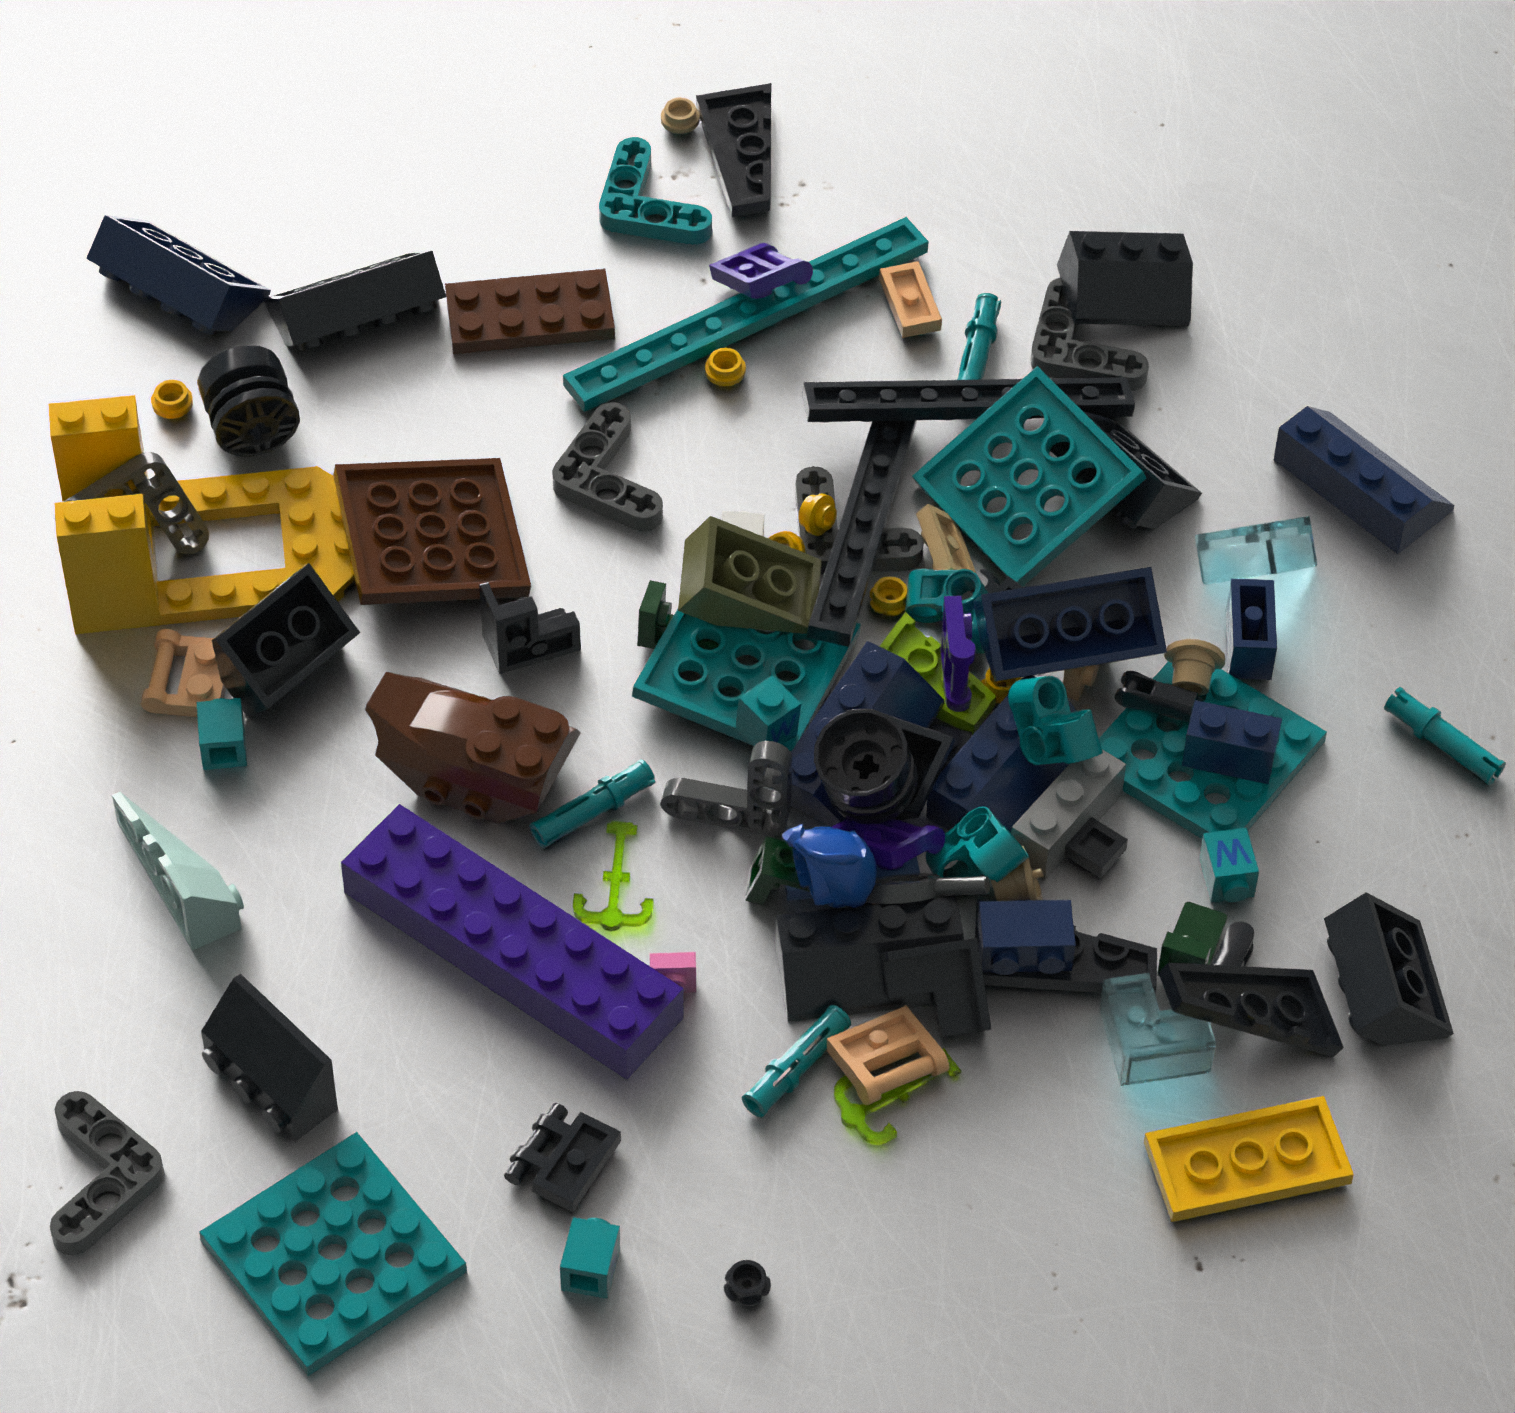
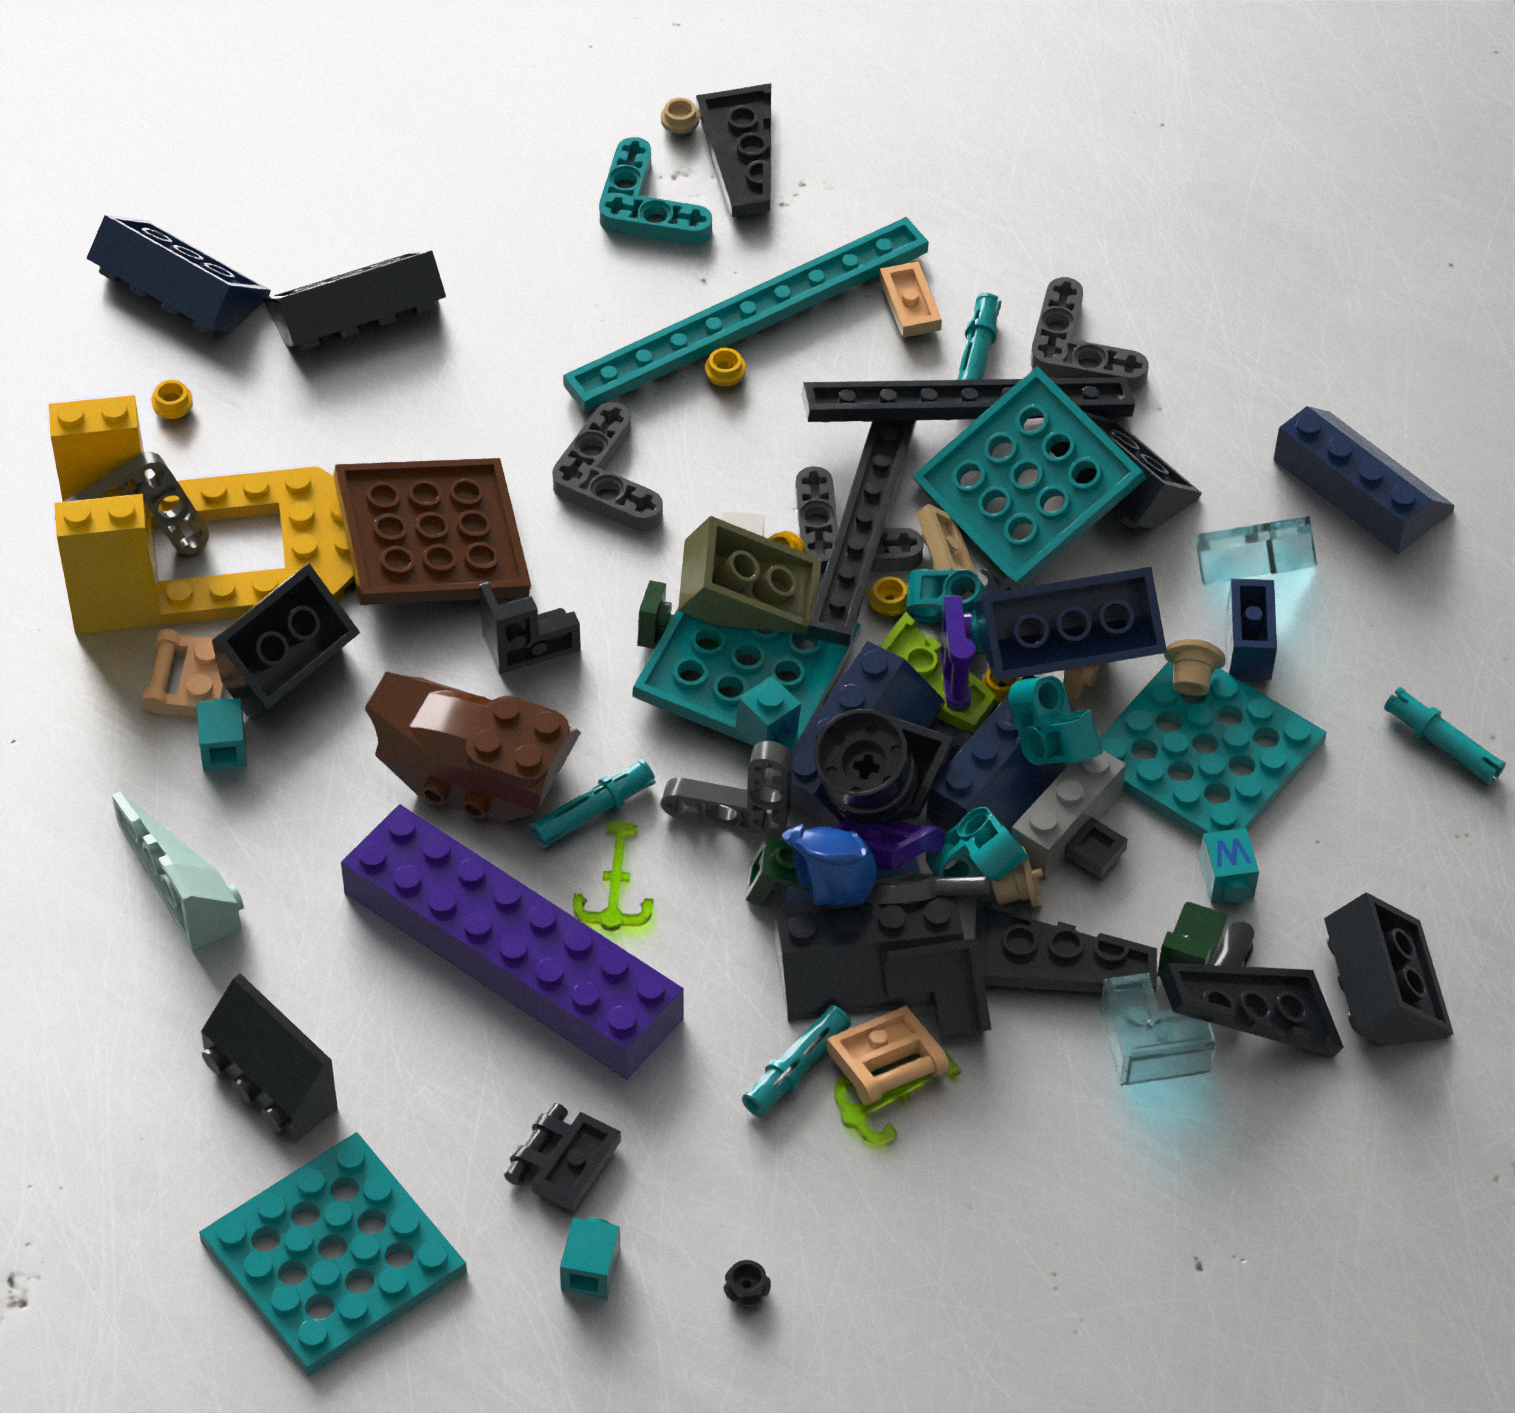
(116, 1177): dark grey beam -> none
(248, 400): black wheel -> none
(529, 311): reddish brown plate -> none
(678, 967): bright pink plate -> none
(760, 270): dark purple plate -> none
(817, 514): yellow plate -> none
(1026, 936): dark blue brick -> none
(1127, 278): black slope -> none
(1154, 696): black bar -> none
(1231, 742): dark blue brick -> none
(1248, 1158): yellow plate -> none

